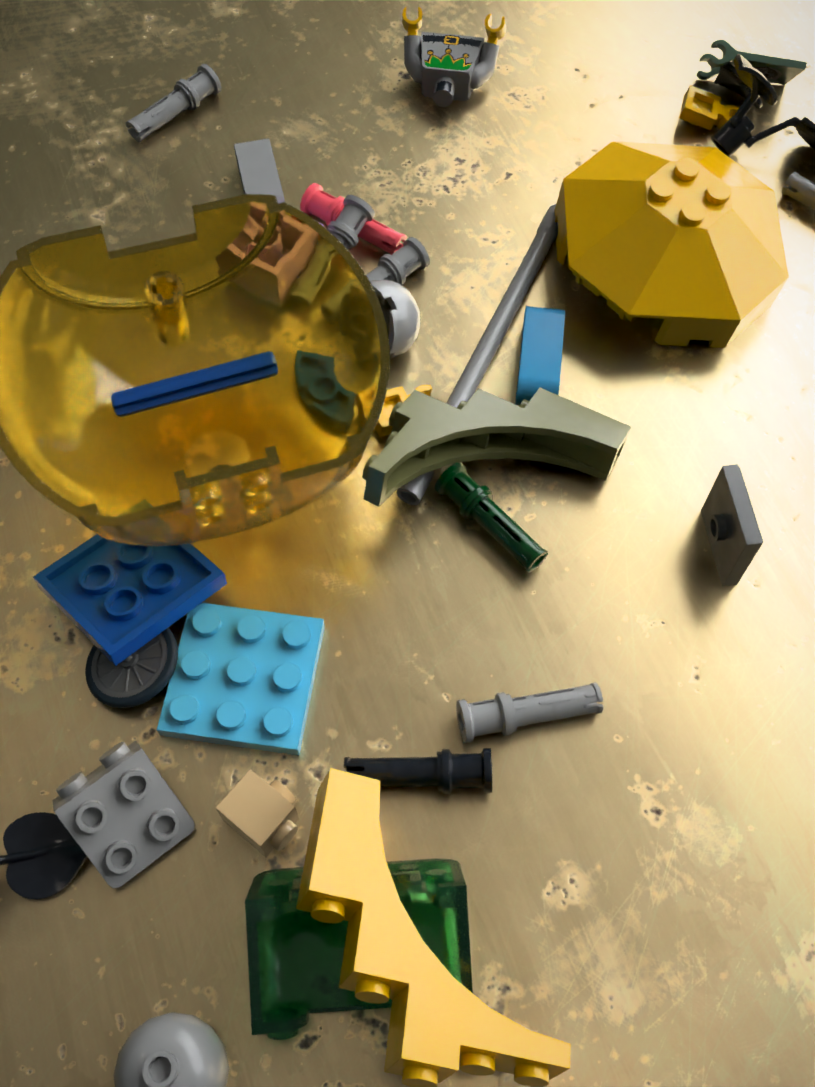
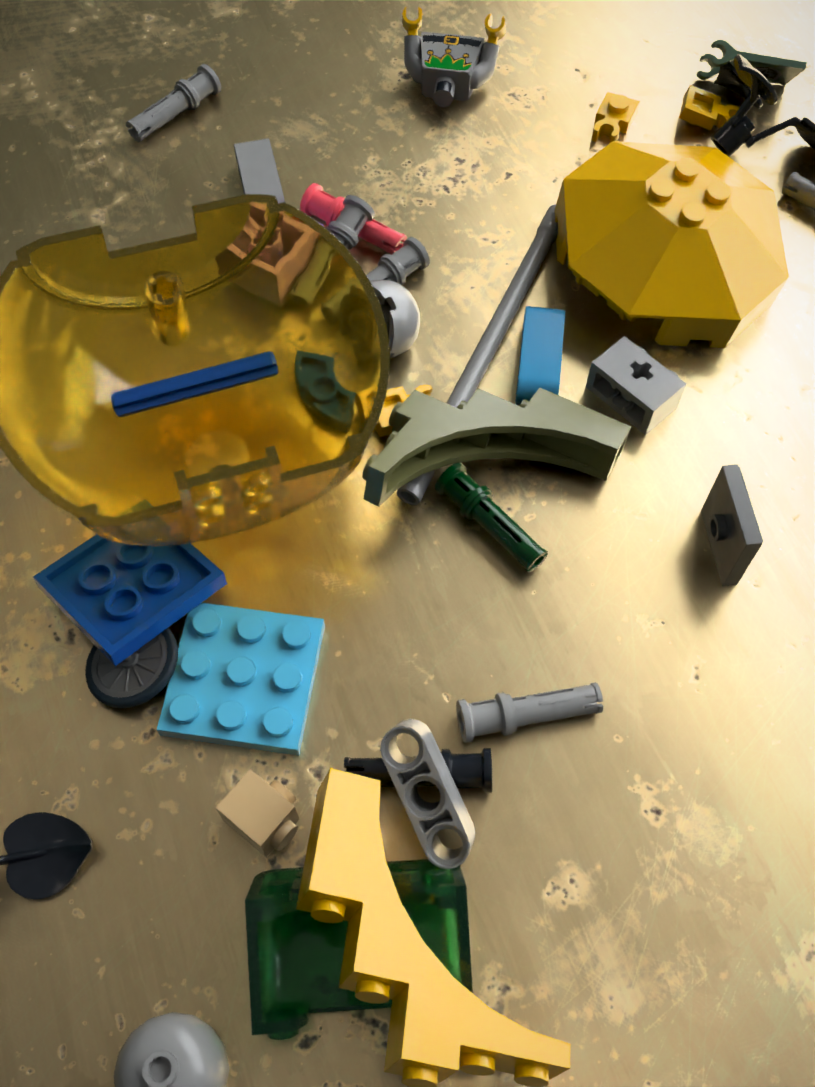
(122, 813): light grey bracket -> none
(425, 816): none -> light grey beam
(614, 116): none -> yellow plate
(635, 385): none -> light grey brick

